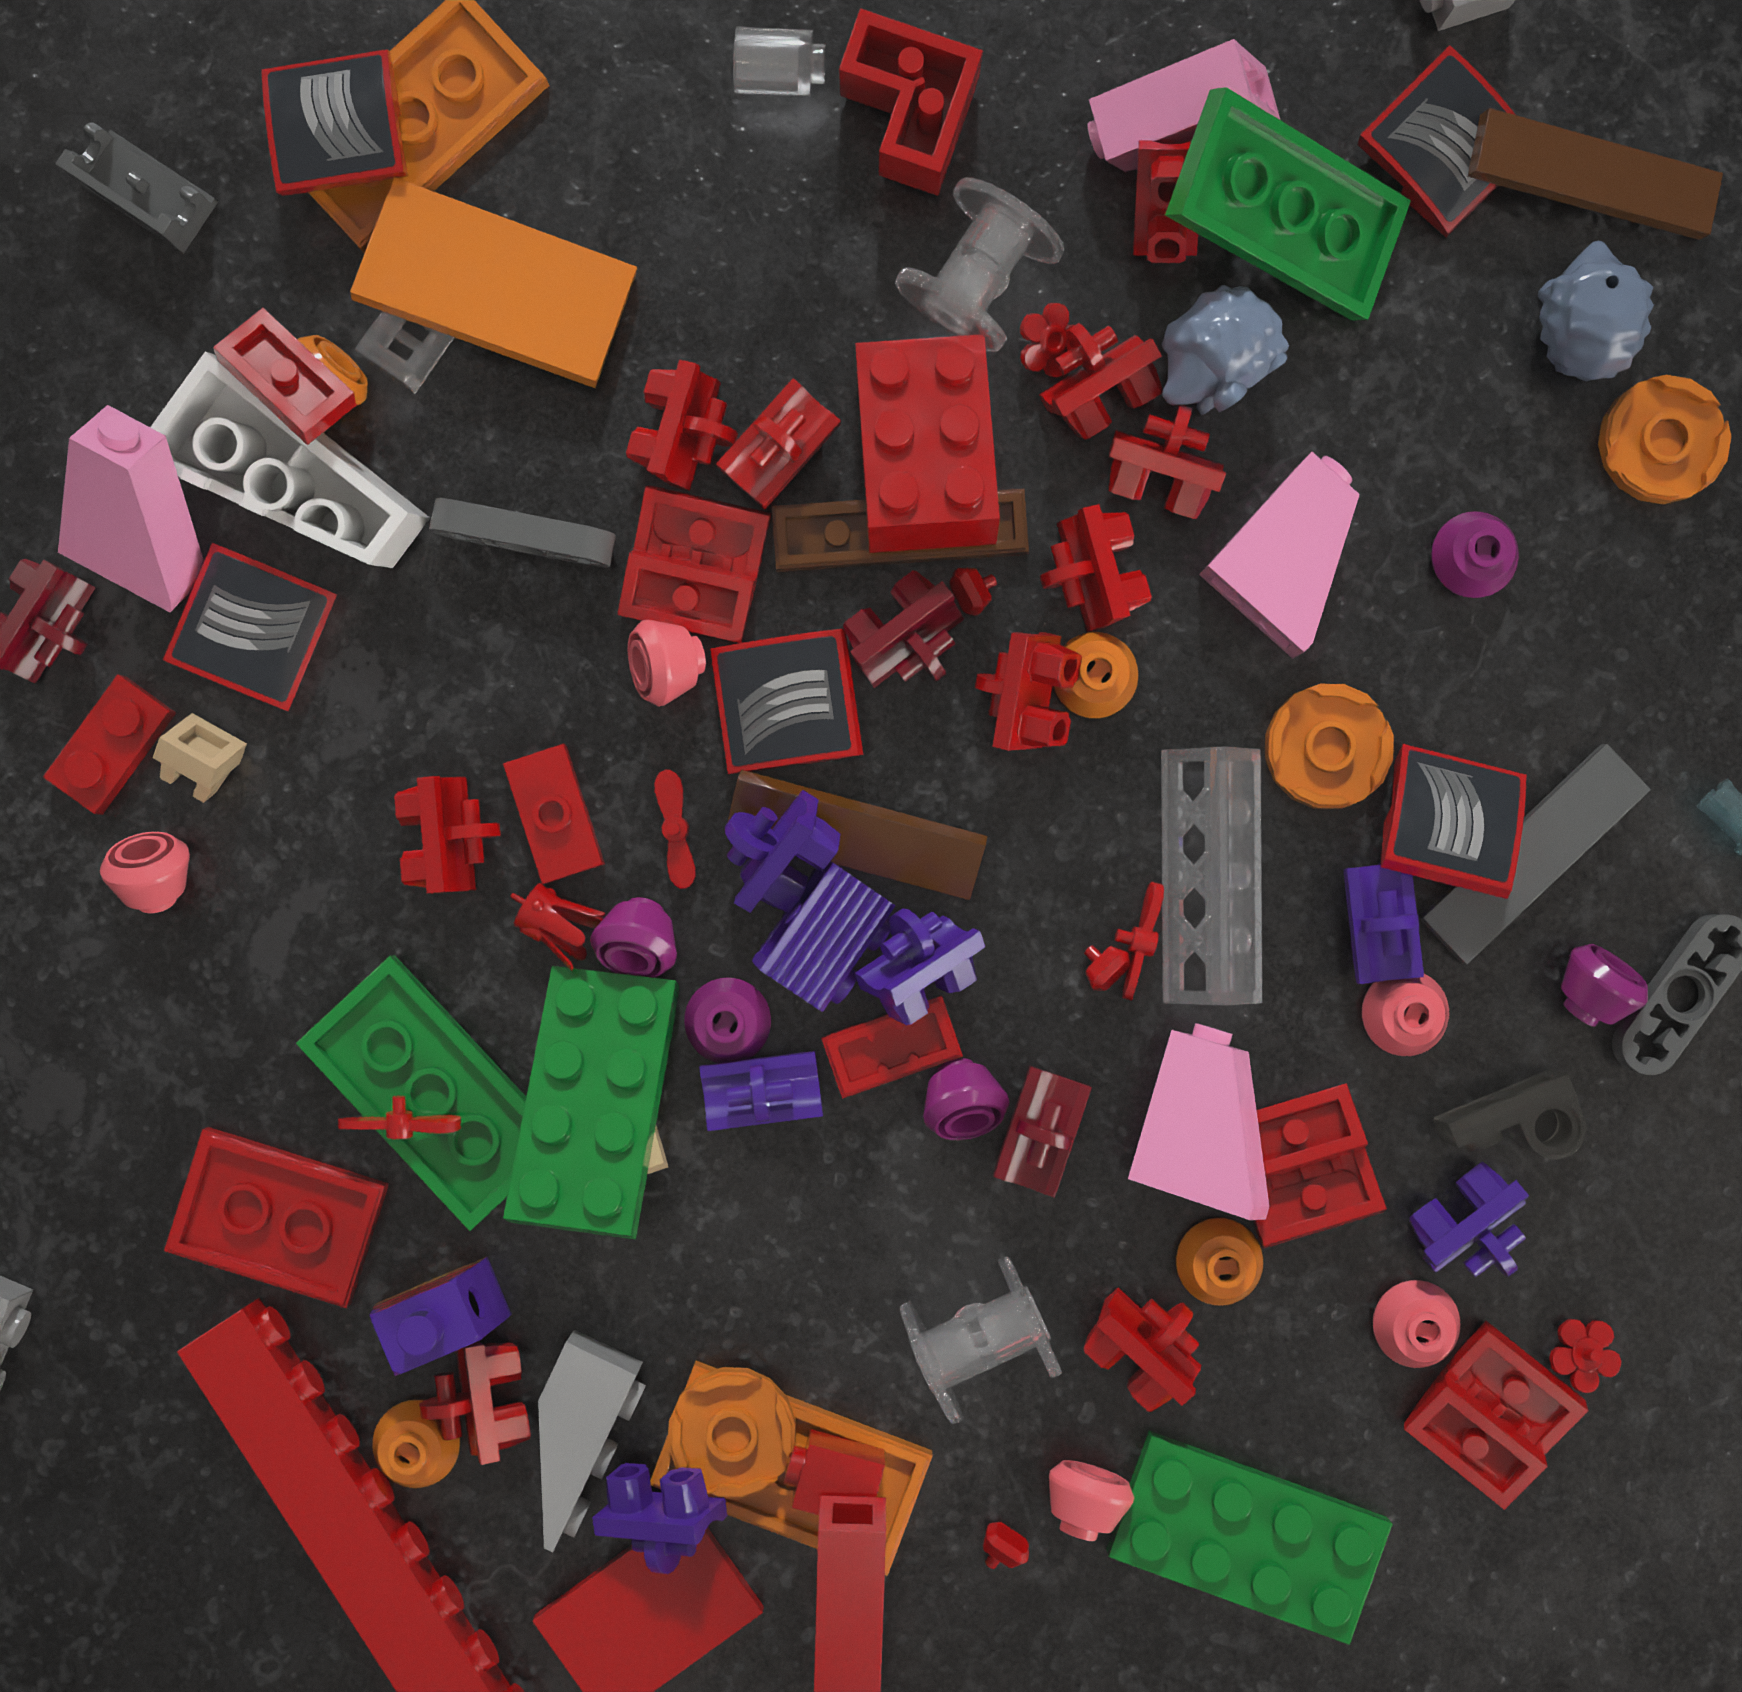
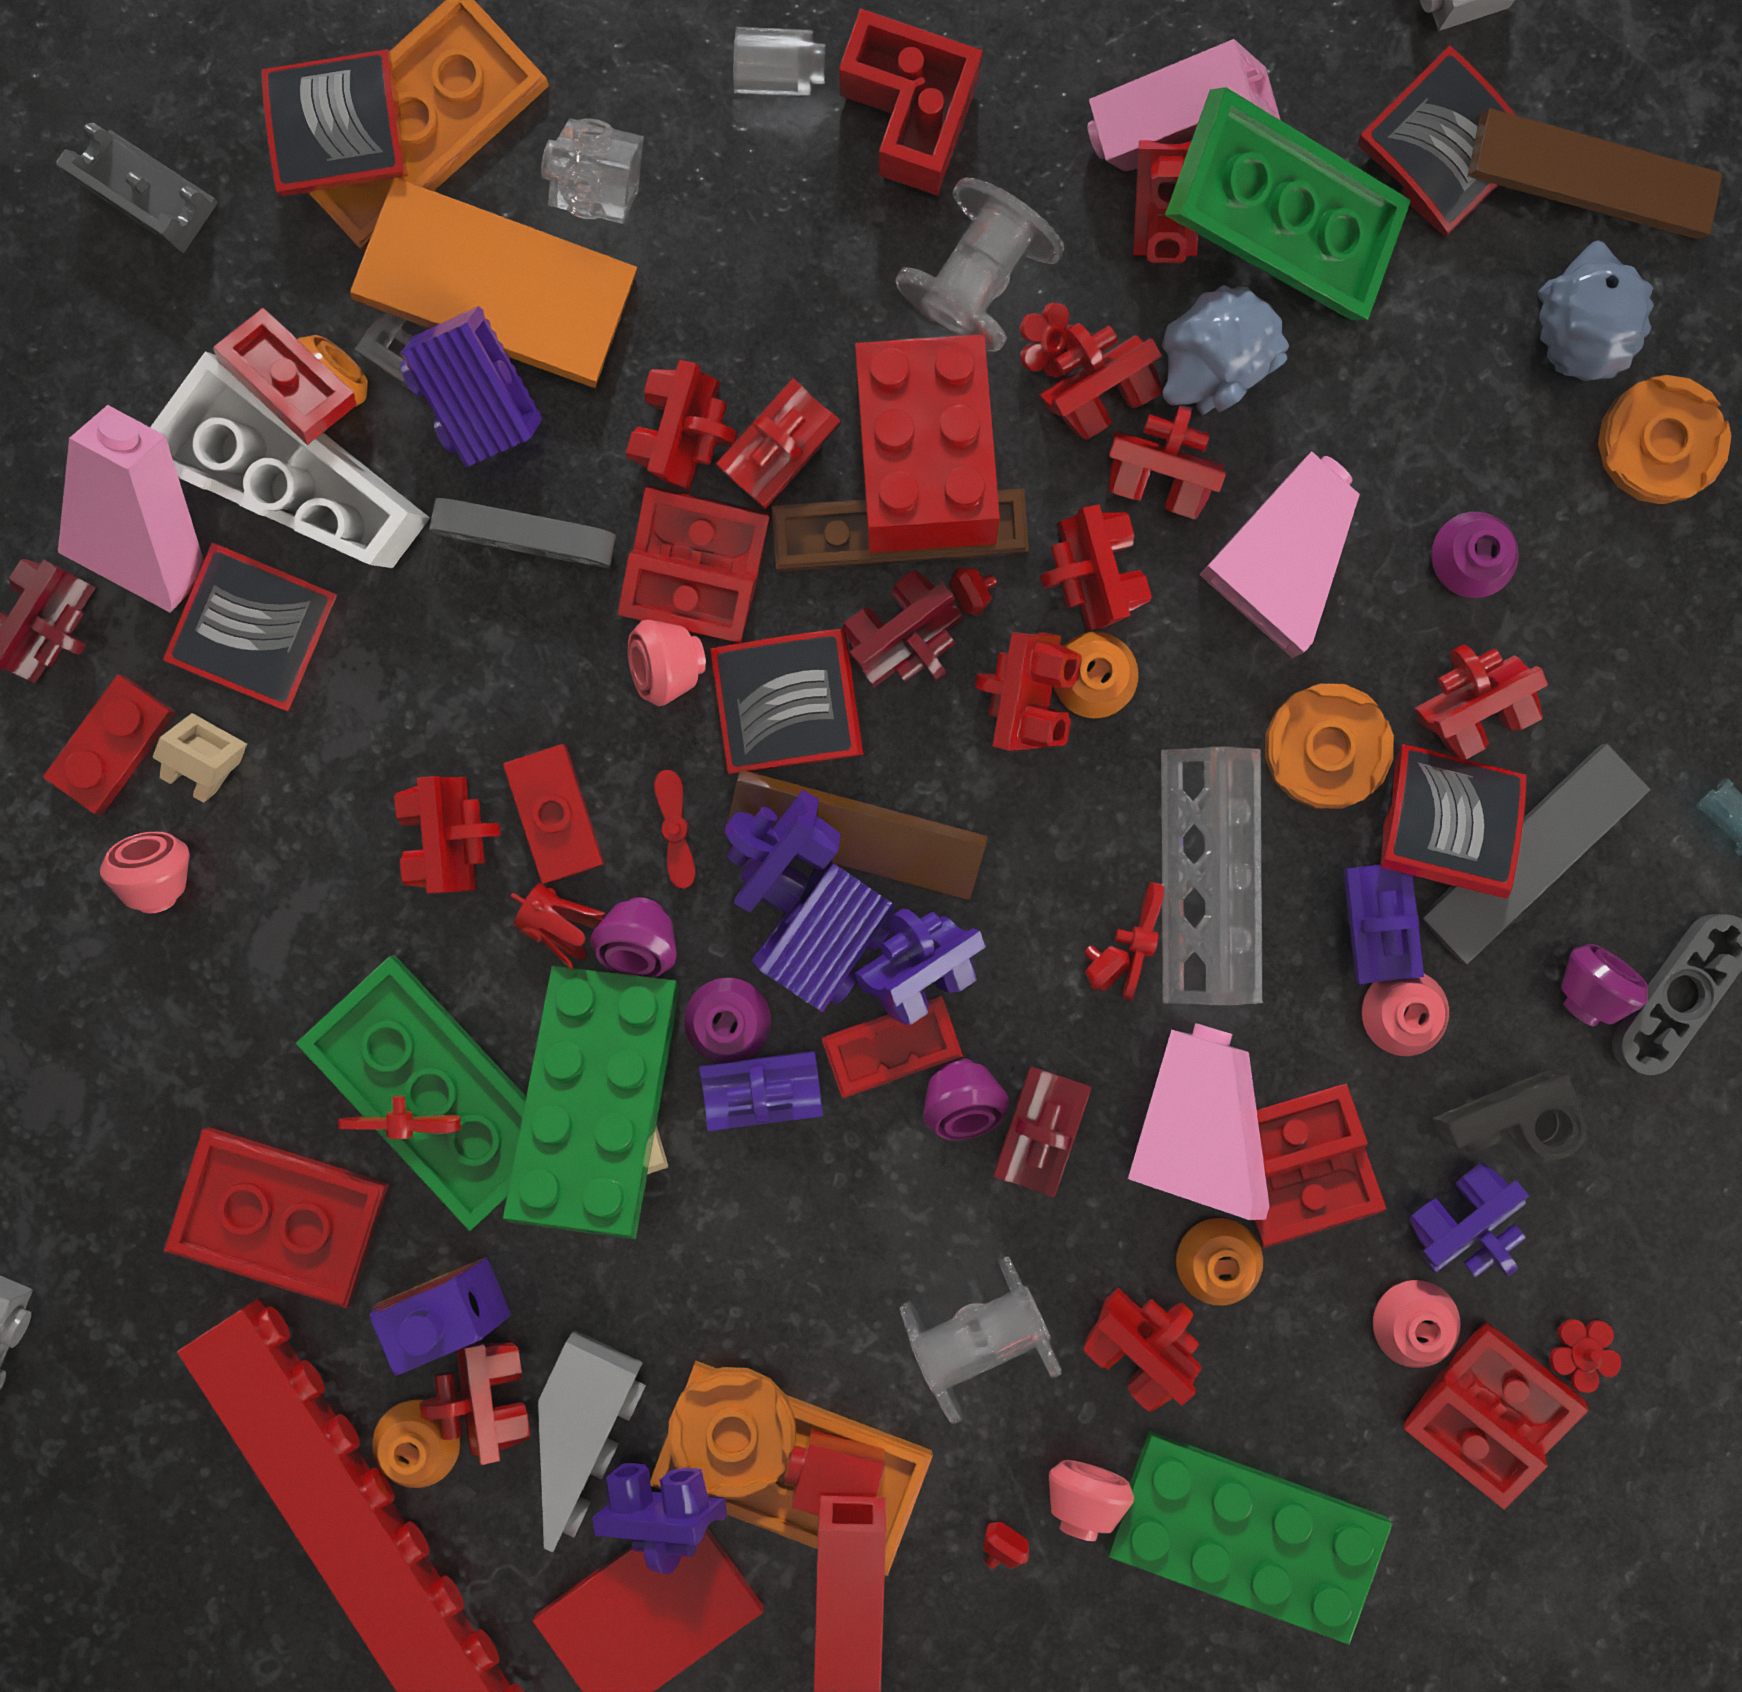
(470, 387): none -> dark purple brick
(593, 170): none -> clear brick
(1478, 690): none -> red hips

